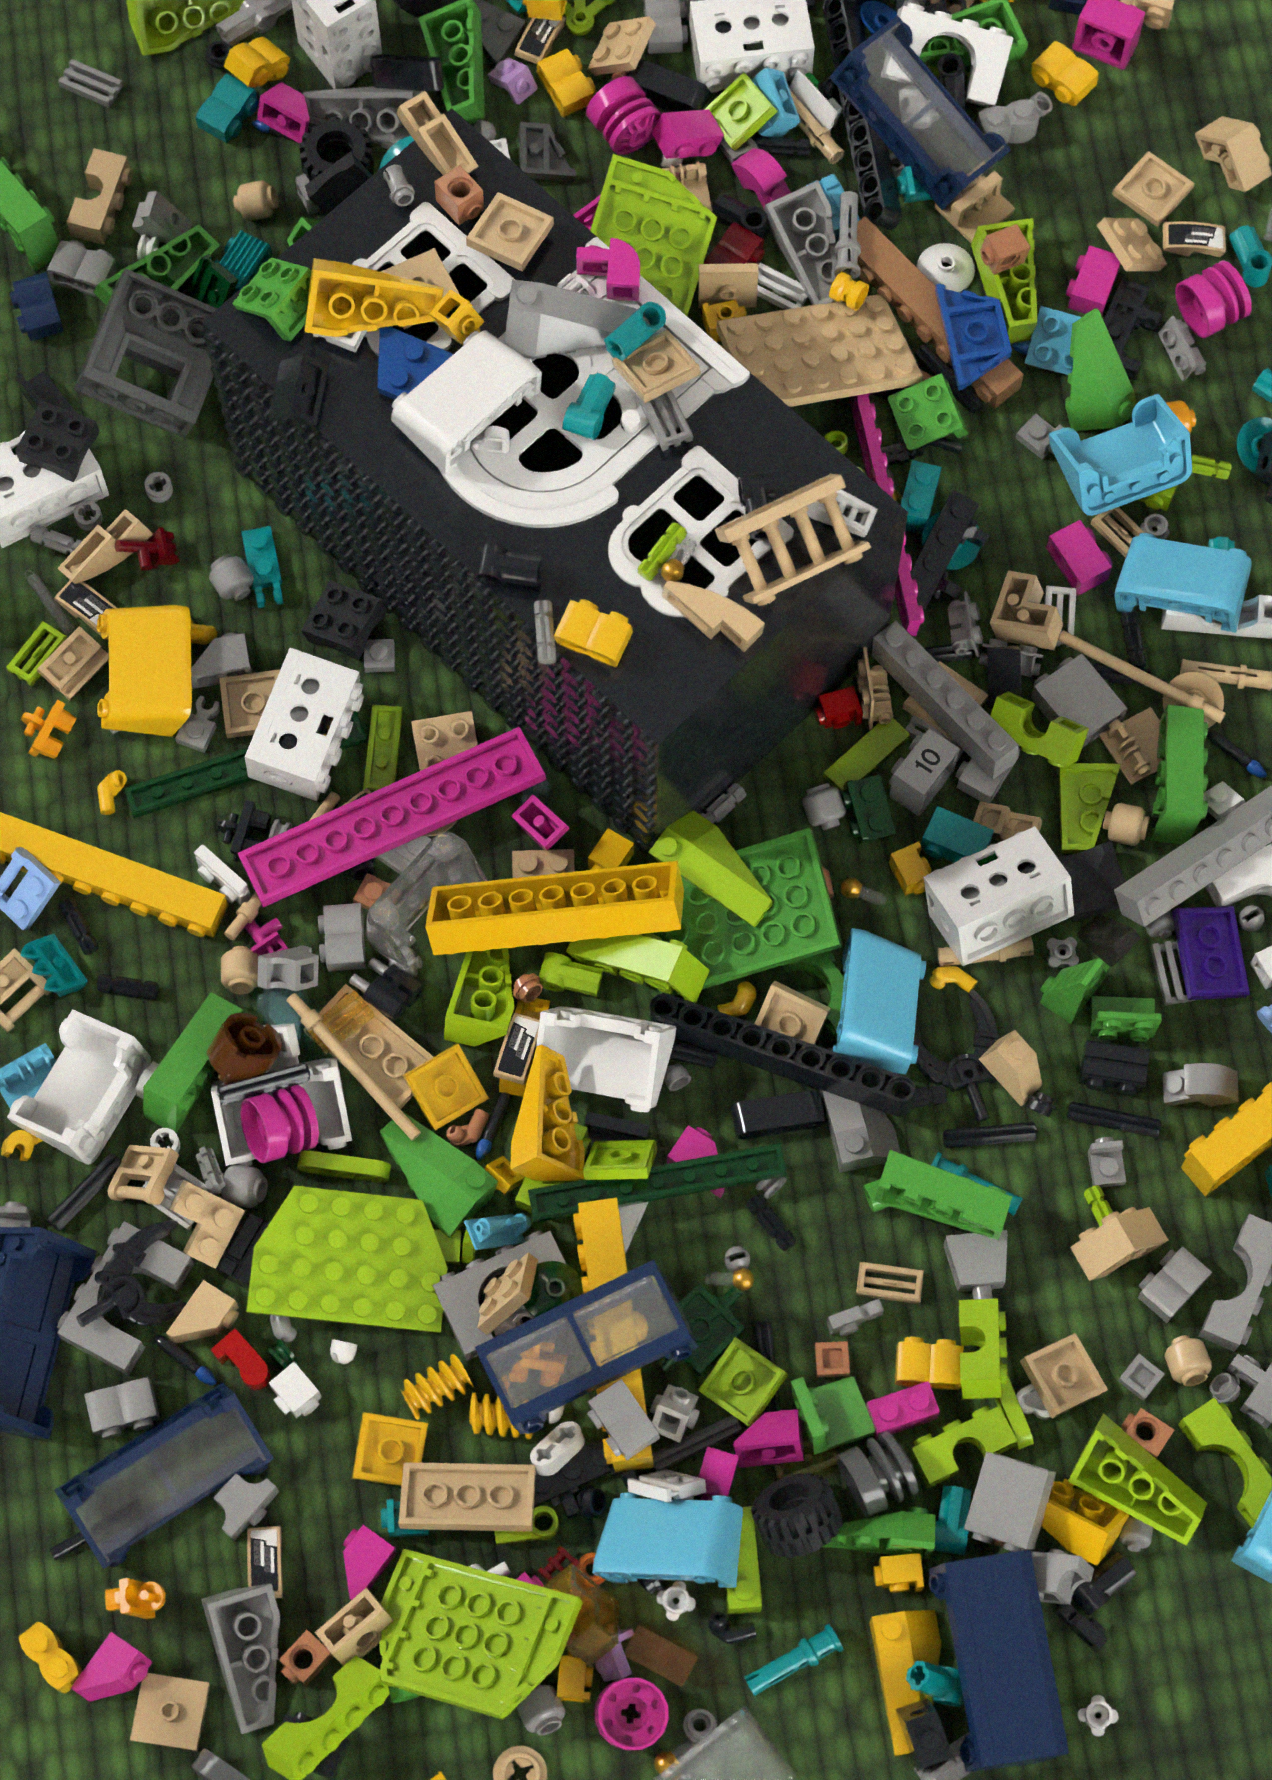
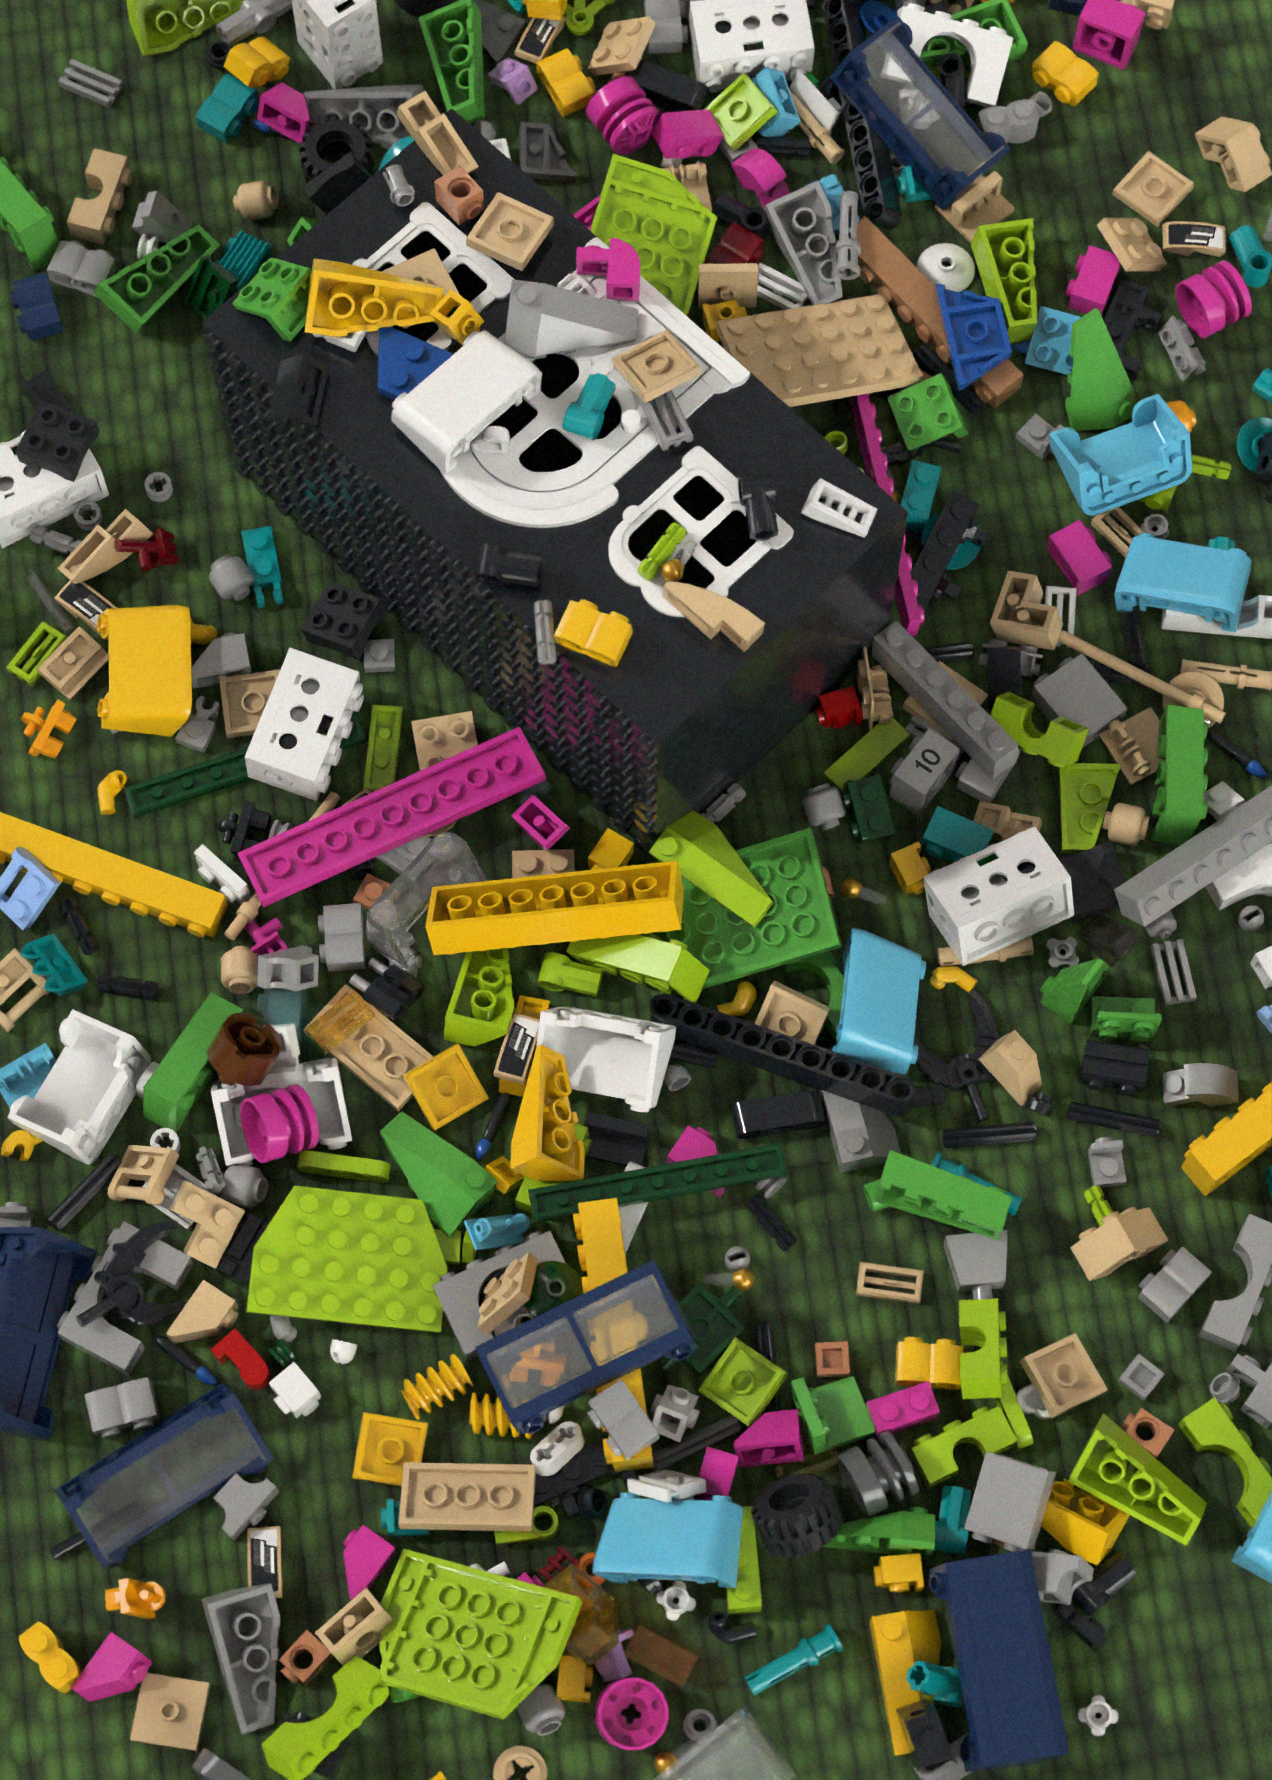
(160, 332): dark grey piece -> none
(263, 1083): axle -> none
(301, 181): light grey tile -> none
(313, 1021): tan bar -> none
(407, 72): black beam -> none
(468, 1133): nougat arm -> none
(527, 987): nougat plate -> none
(620, 1160): lime tile -> none
(635, 330): teal piece -> none
(767, 520): tan fence -> none
(848, 291): yellow wheel -> none
(848, 1320): light grey plate -> none
(964, 615): light grey hinge -> none
(1004, 249): nougat brick -> none
(1135, 1534): light grey piece -> none
(1188, 1360): tan head -> none
(1210, 953): dark purple tile -> none

